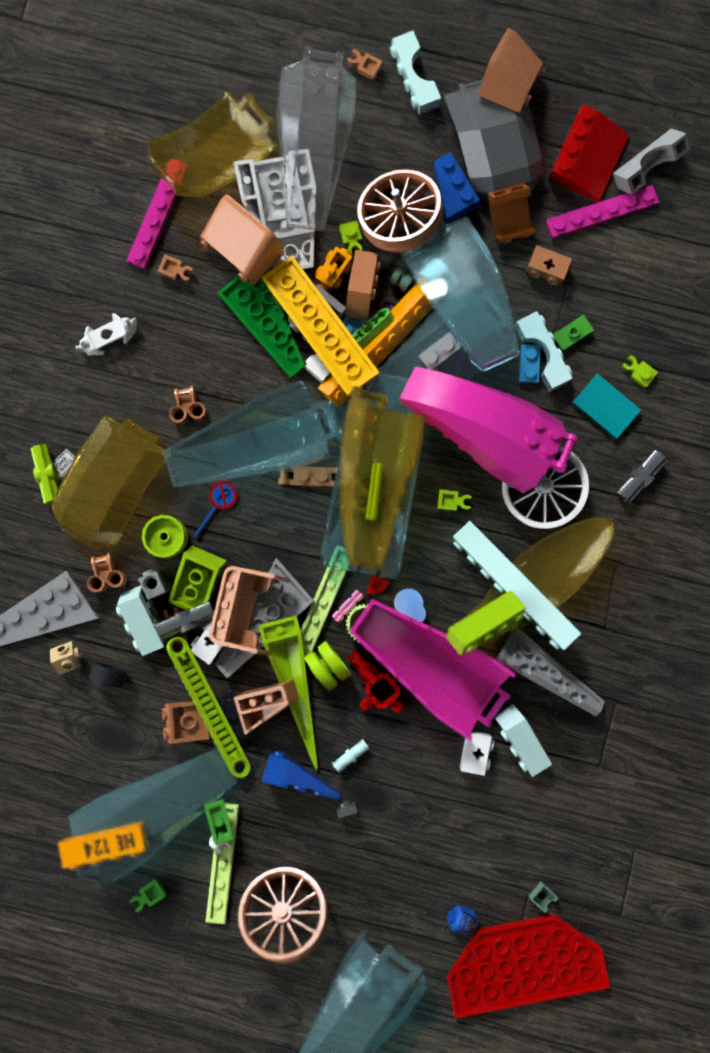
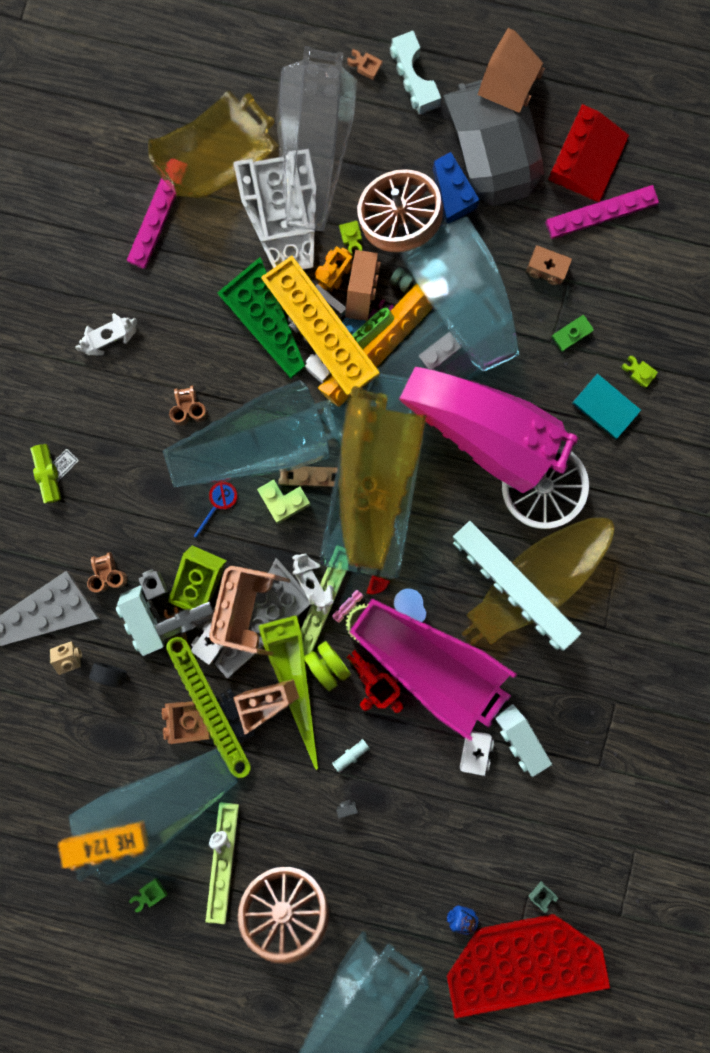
(107, 482): clear yellow windscreen -> none
(154, 540): lime wheel -> none
(173, 268): nougat plate -> none
(219, 822): bright green slope -> none
(241, 240): windscreen -> none
(283, 506): none -> yellowish green brick
(285, 772): blue wedge -> none
(302, 570): none -> white piece
(374, 492): lime axle -> none
(449, 500): lime plate -> none
(487, 623): lime wedge -> none
(510, 213): dark orange panel -> none
(529, 364): dark azure plate -> none
(533, 330): light aqua arch -> none
(534, 663): light grey wing -> none
(641, 476): dark grey piece -> none
(666, 148): light grey arch -> none

